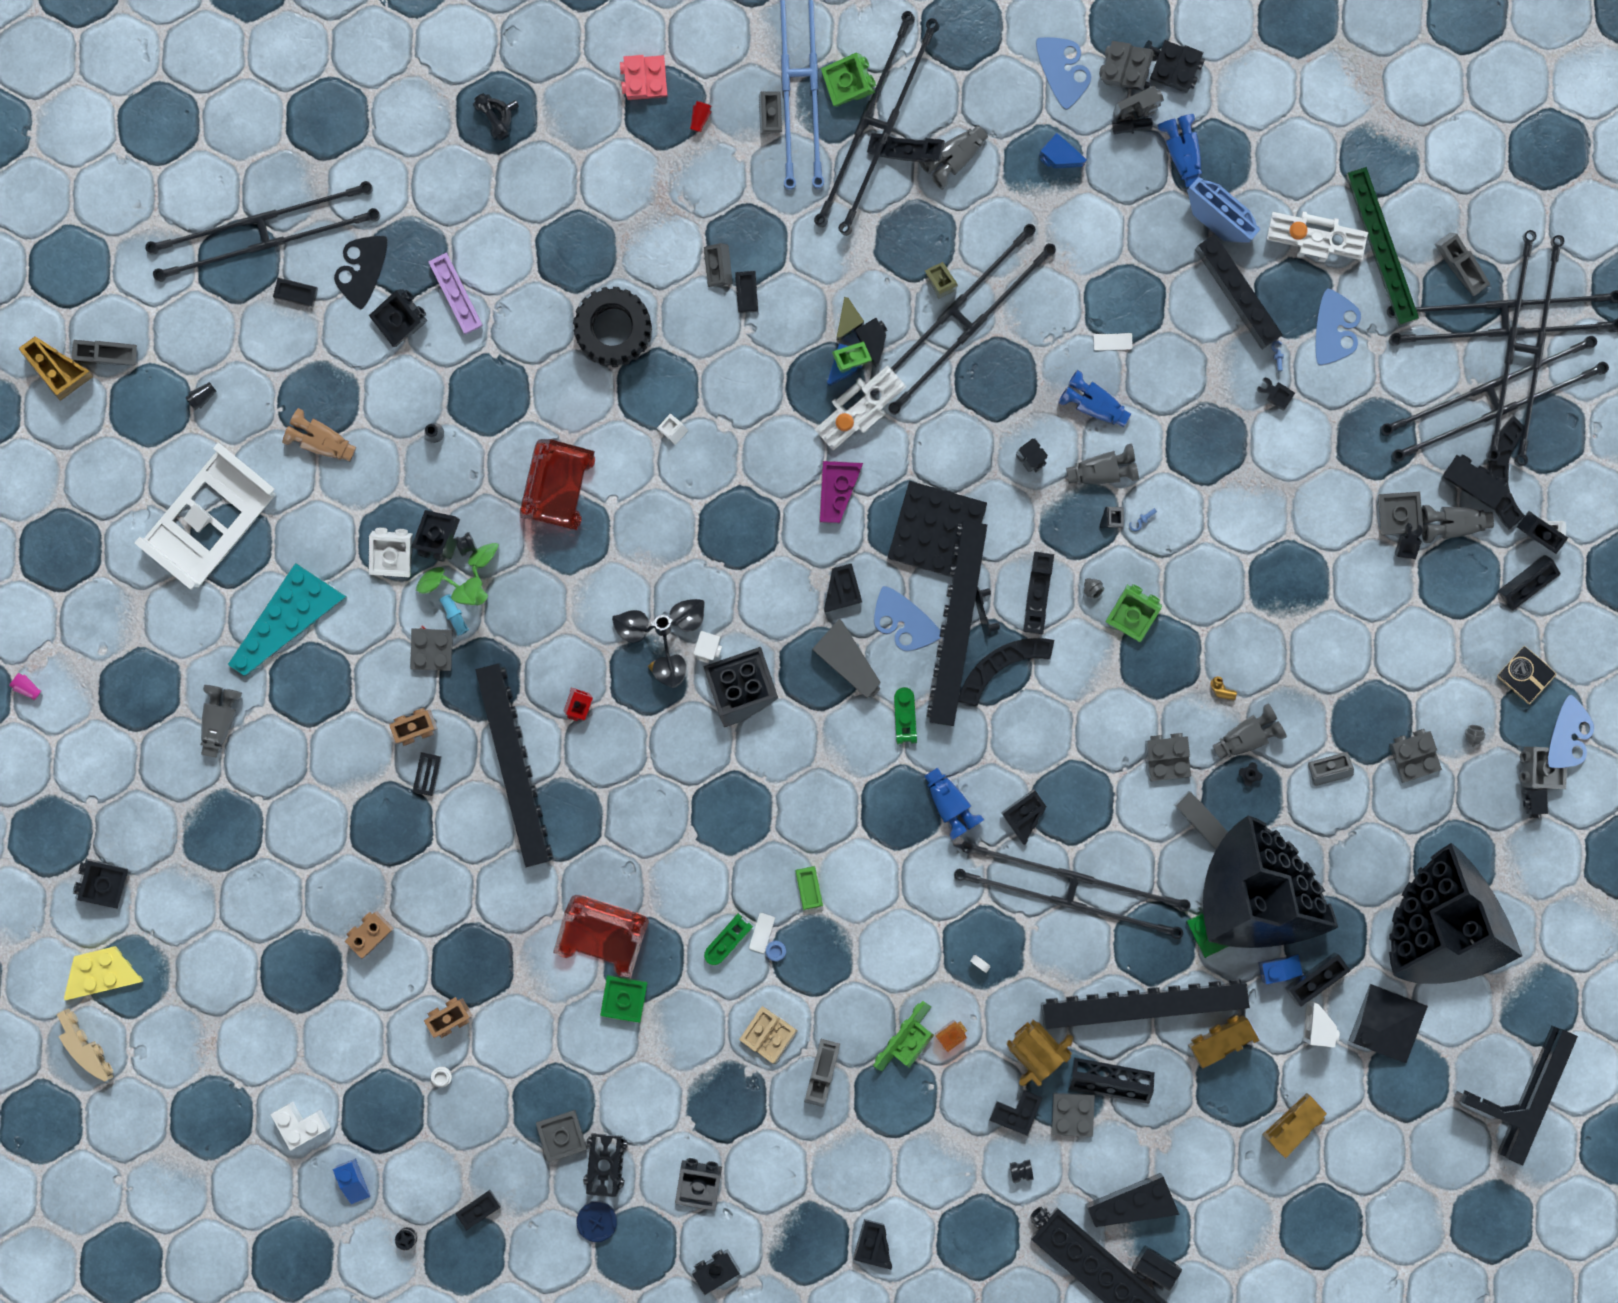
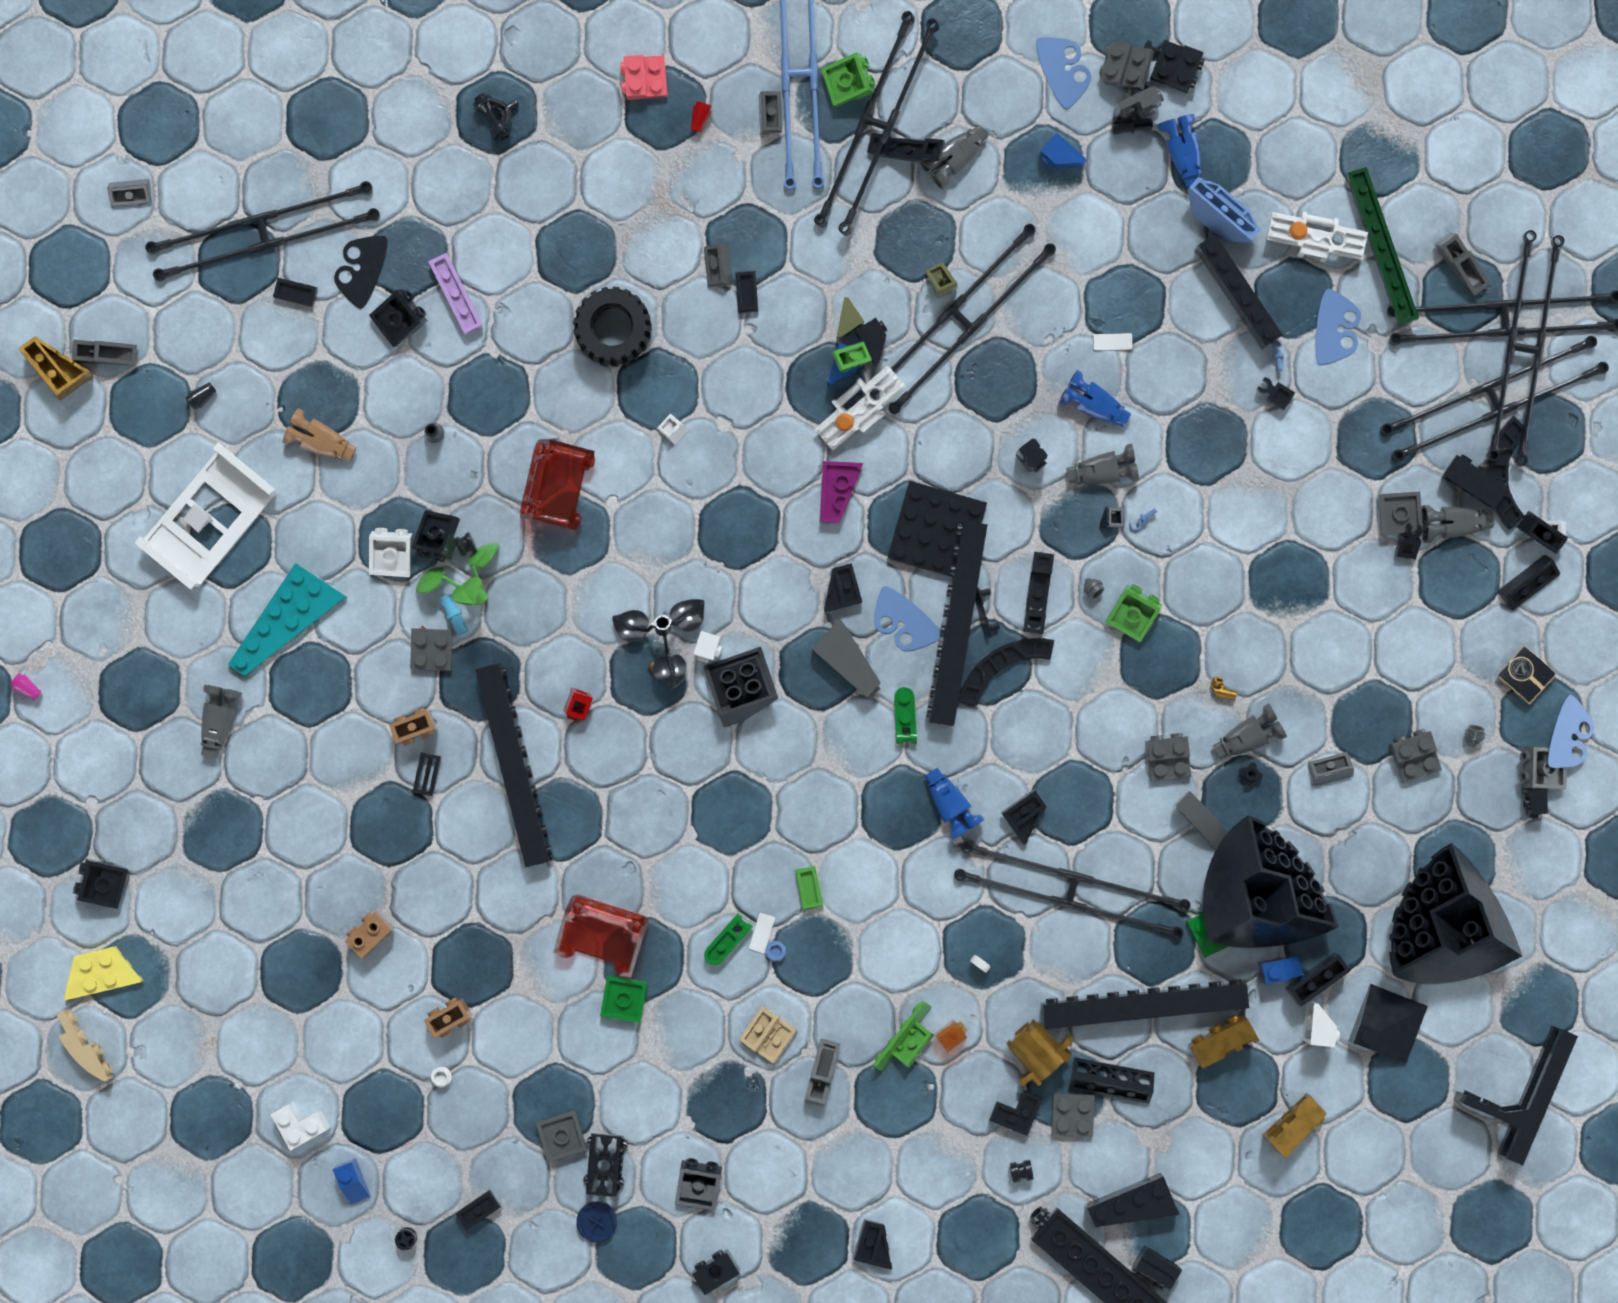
(129, 192): none -> dark grey slope

